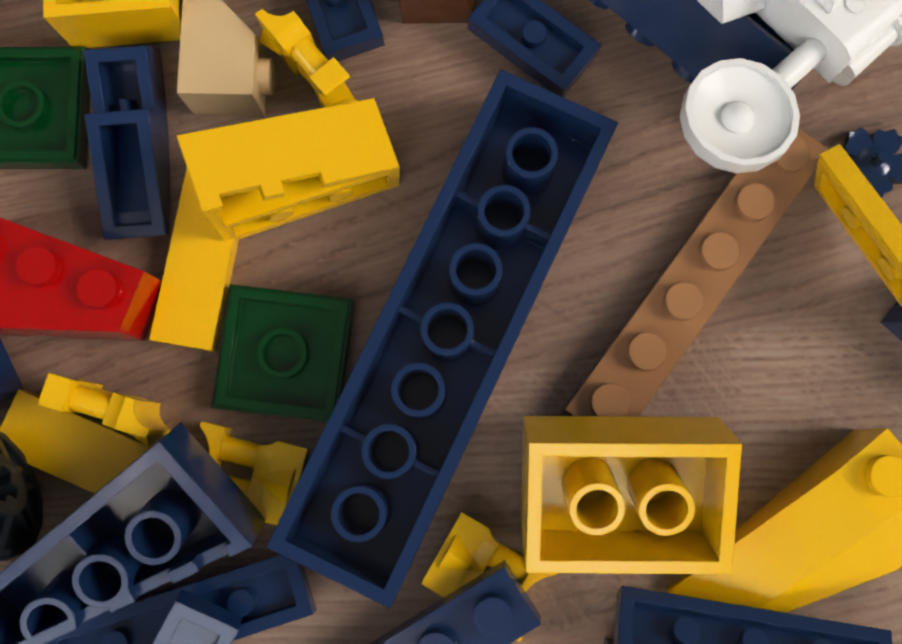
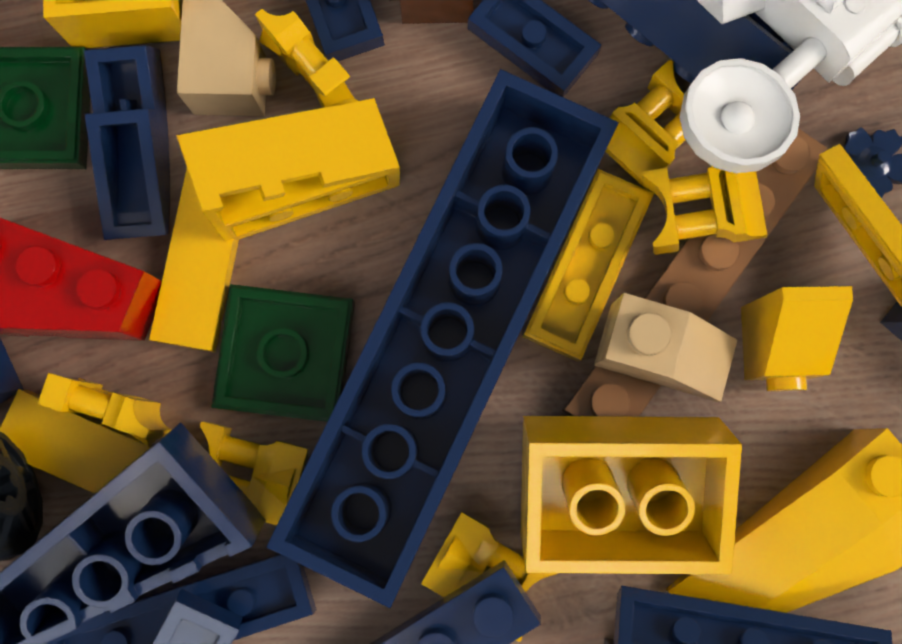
(588, 265): none -> yellow tile
(638, 139): none -> yellow piece
(666, 347): none -> tan slope
(734, 202): none -> yellow piece
(794, 335): none -> yellow slope

